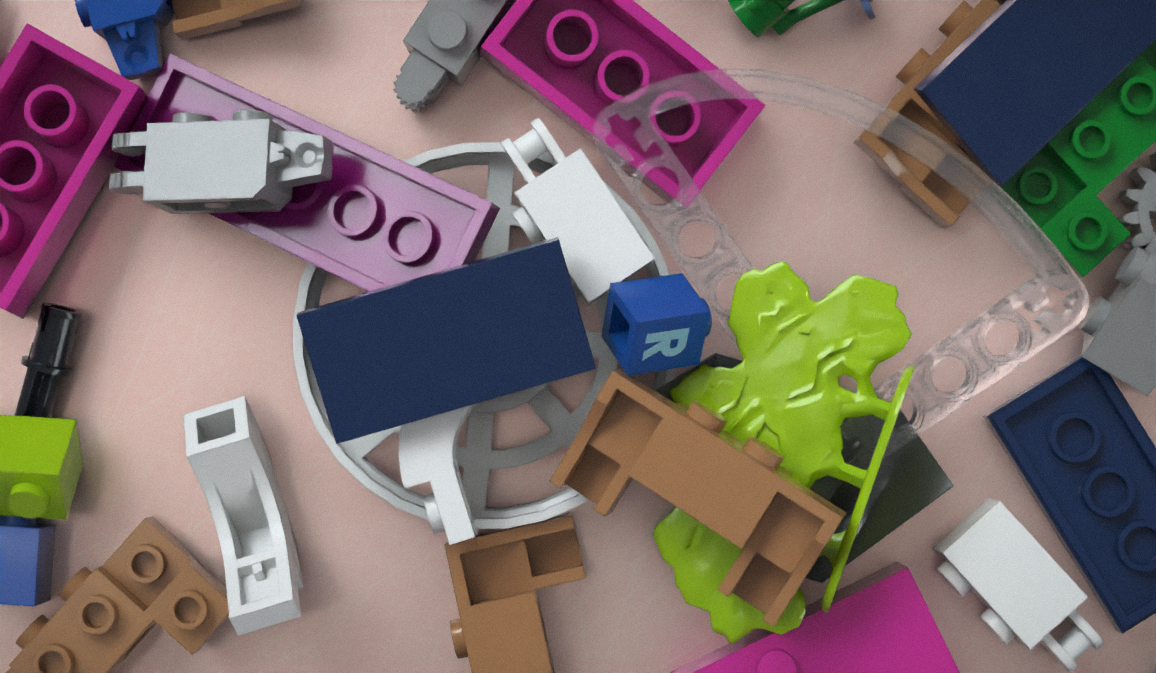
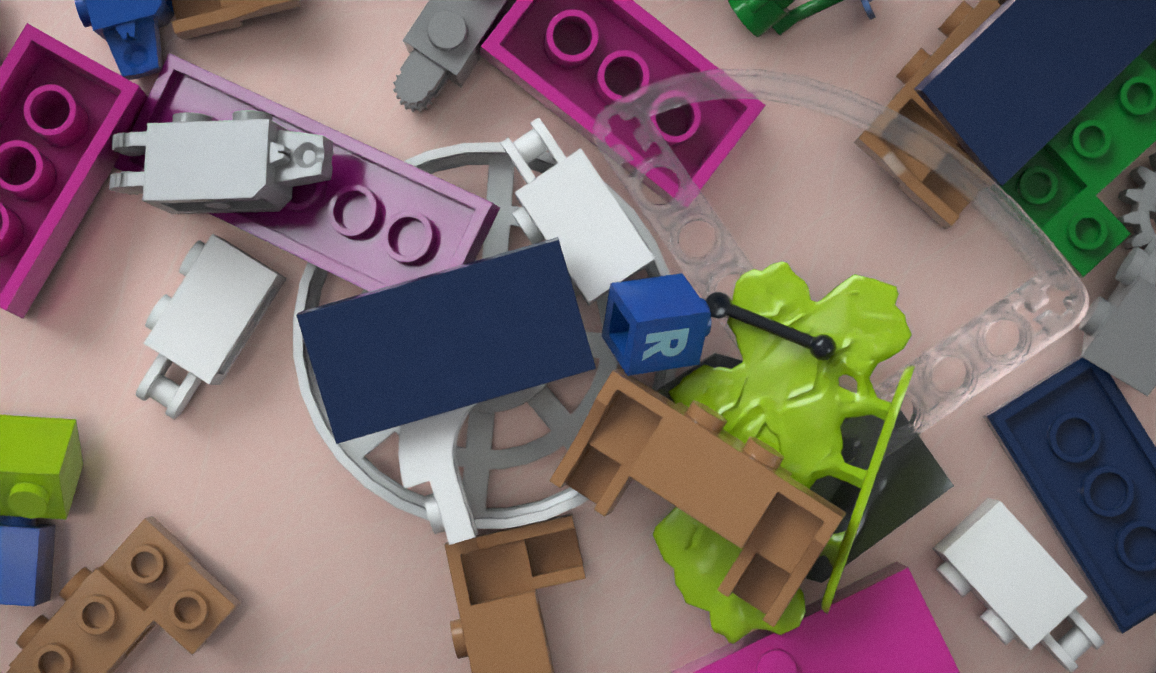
(48, 359): black axle -> none
(206, 320): none -> white brick
(247, 513): white arch -> none
(821, 346): none -> black hinge

